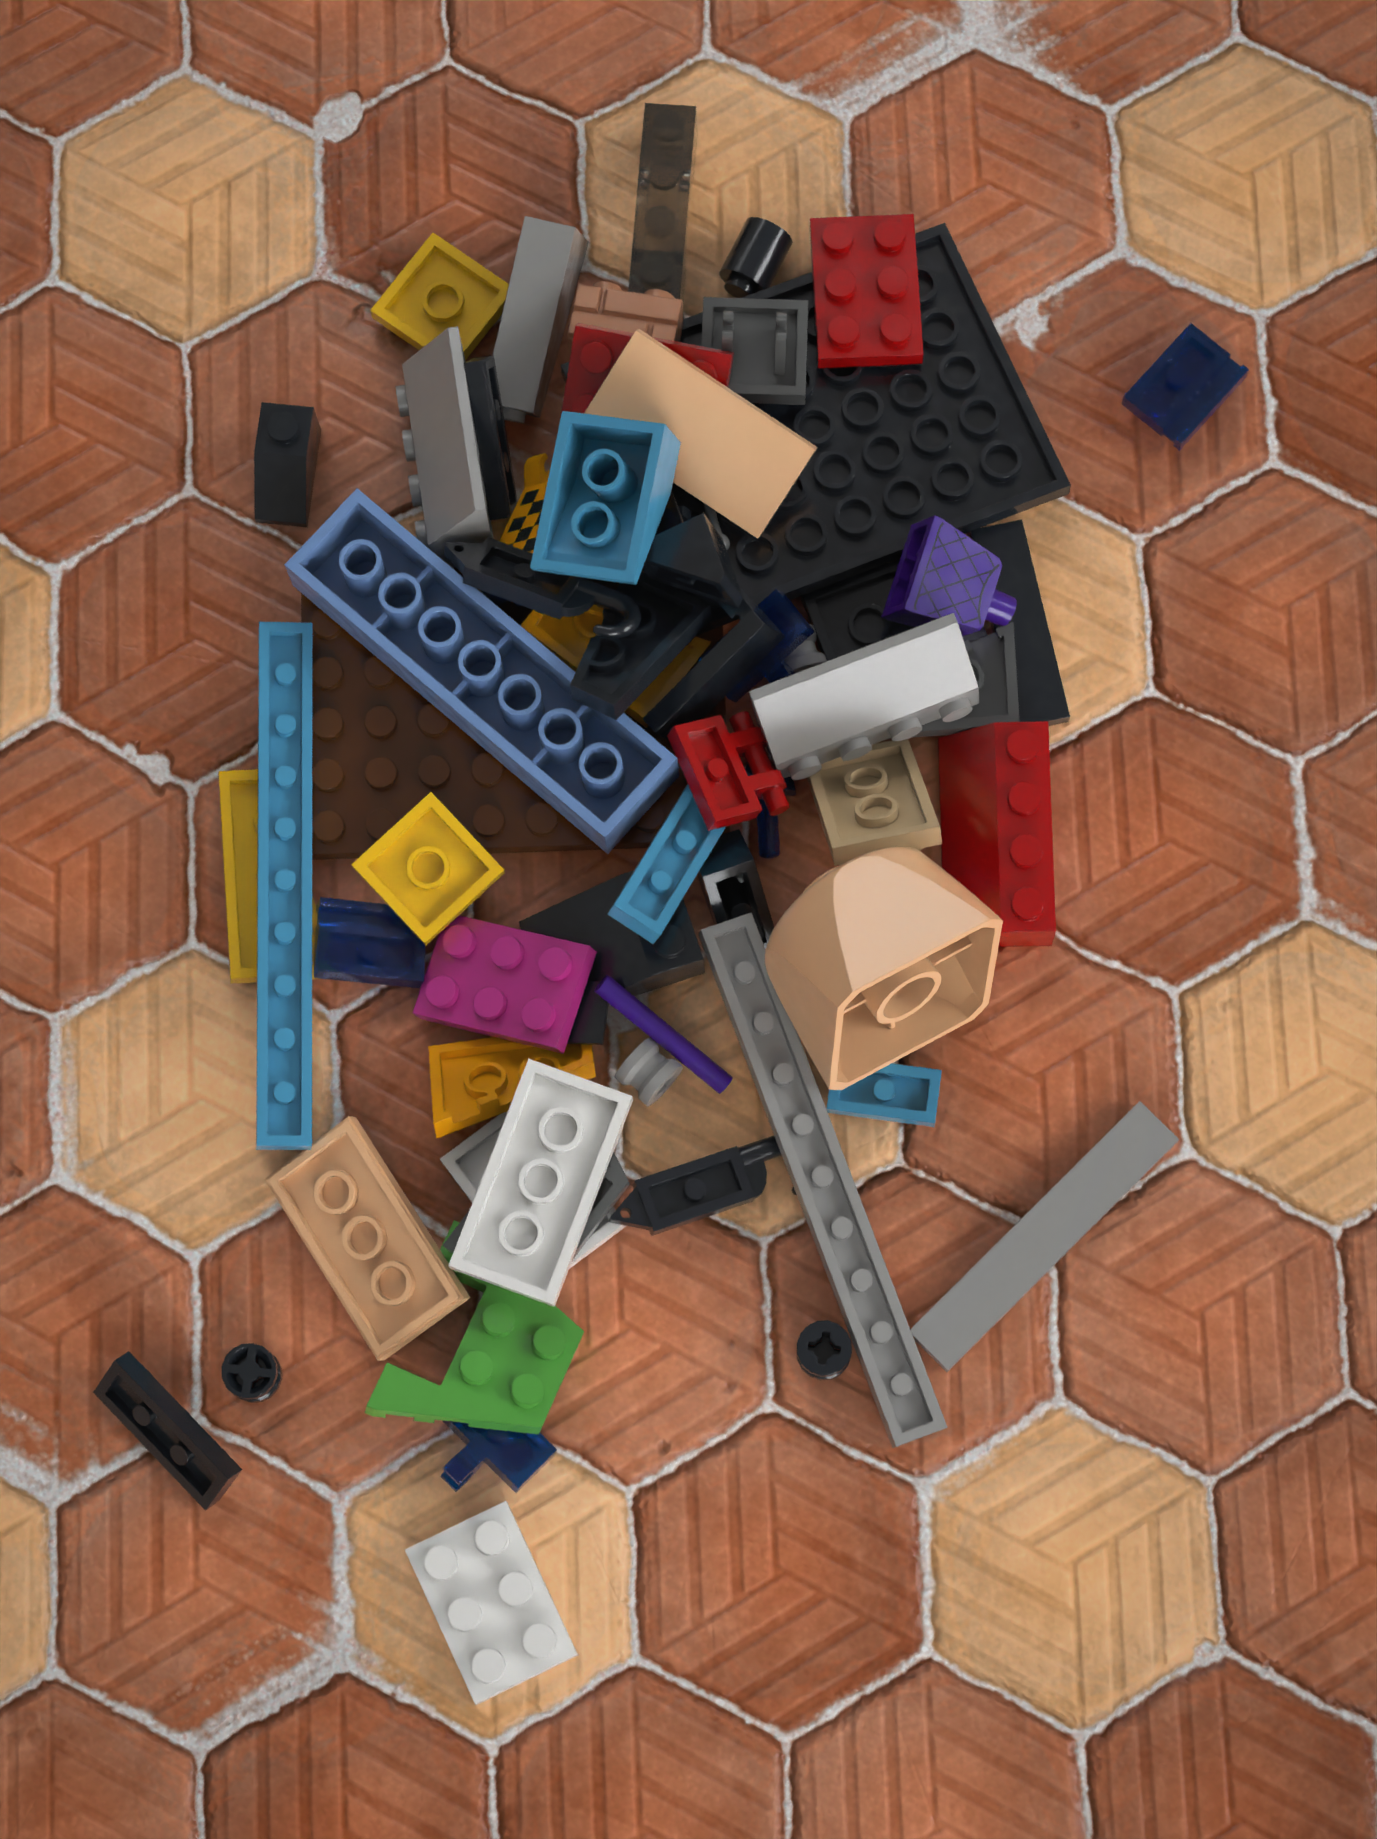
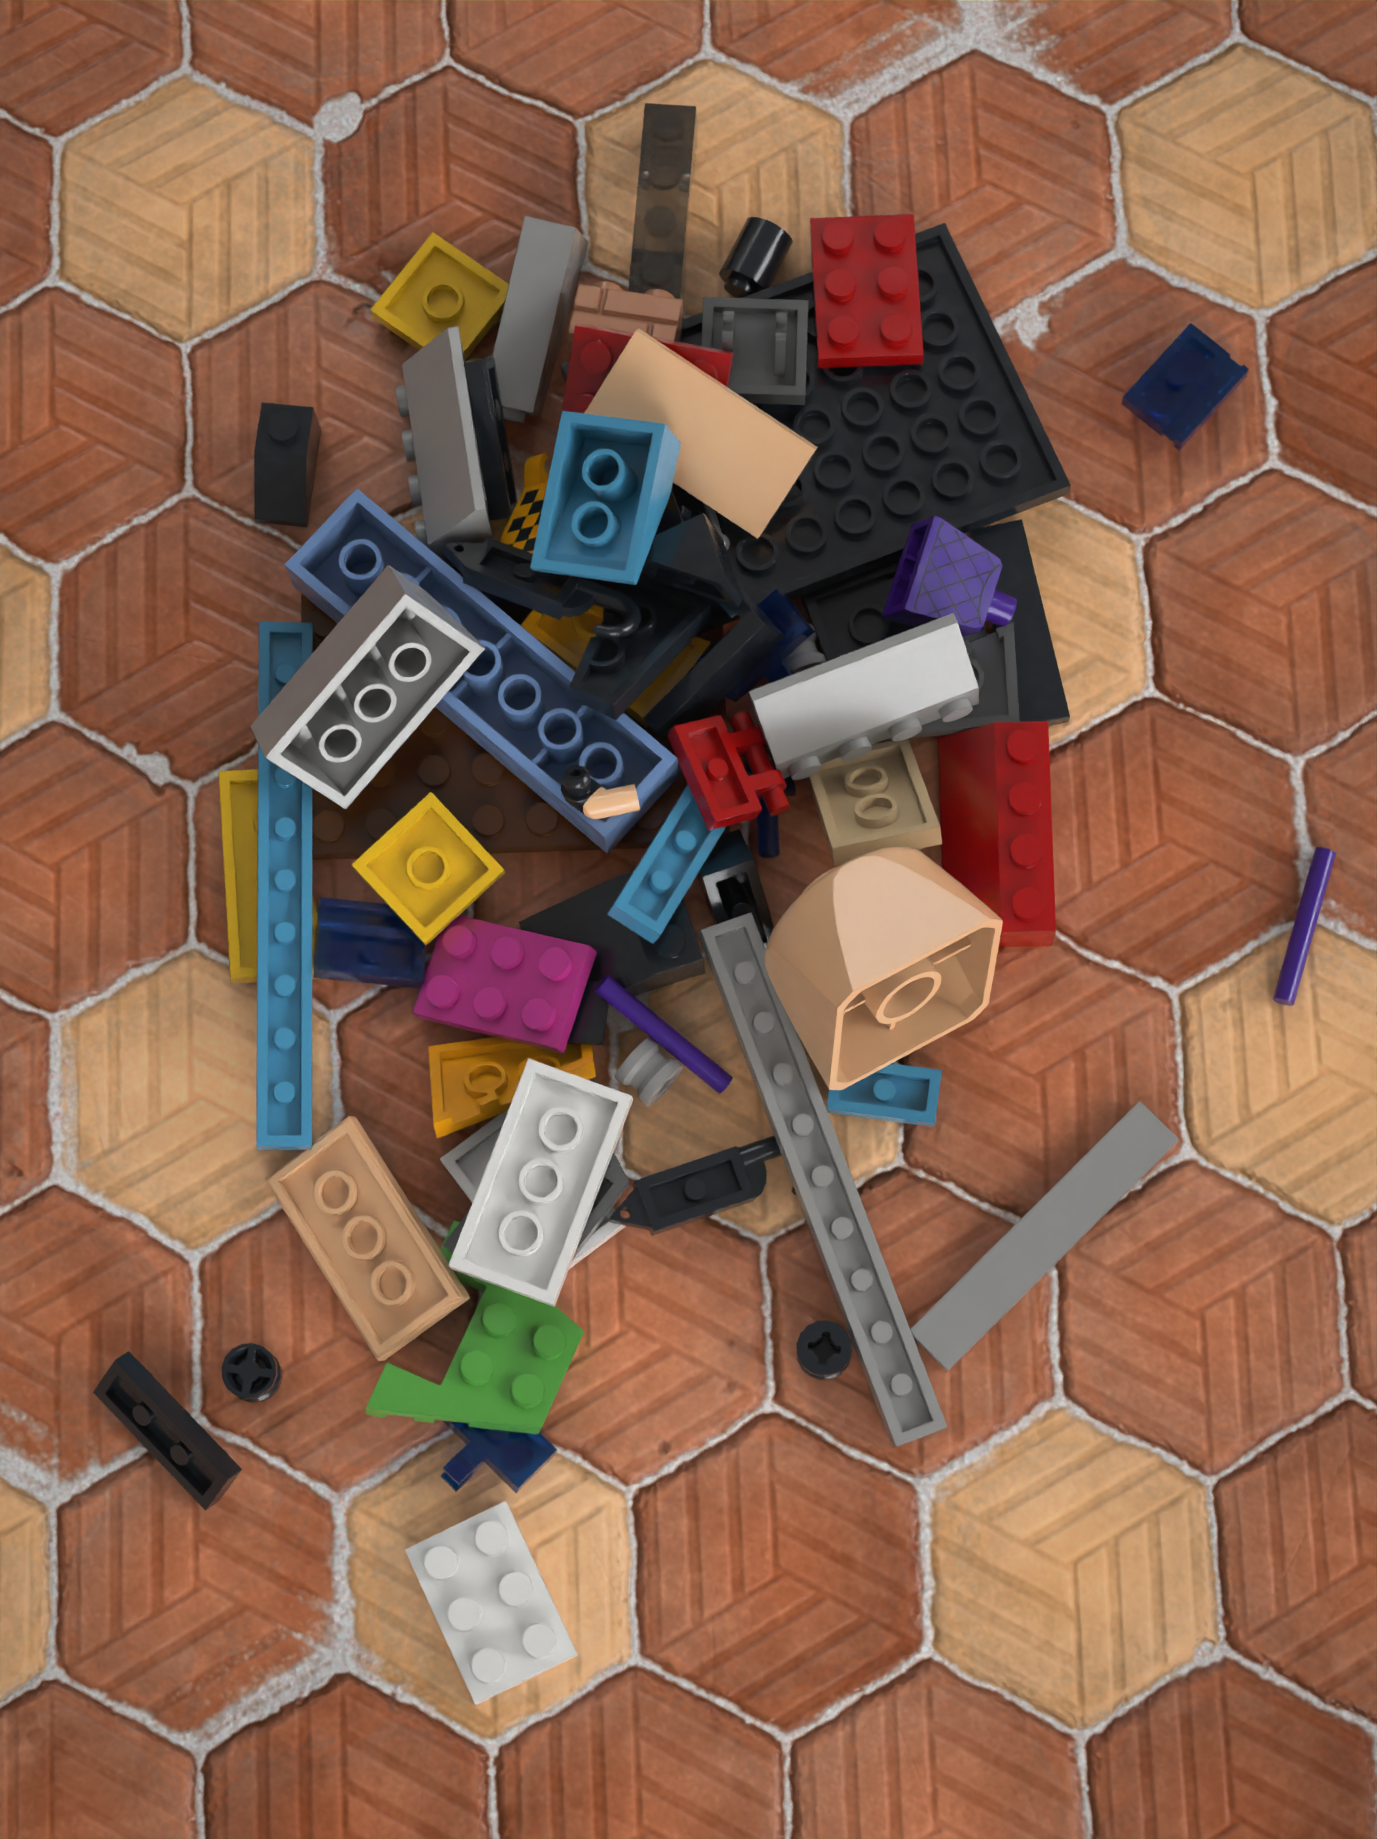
(365, 688): none -> light grey slope
(593, 799): none -> arm
(1304, 926): none -> dark purple bar

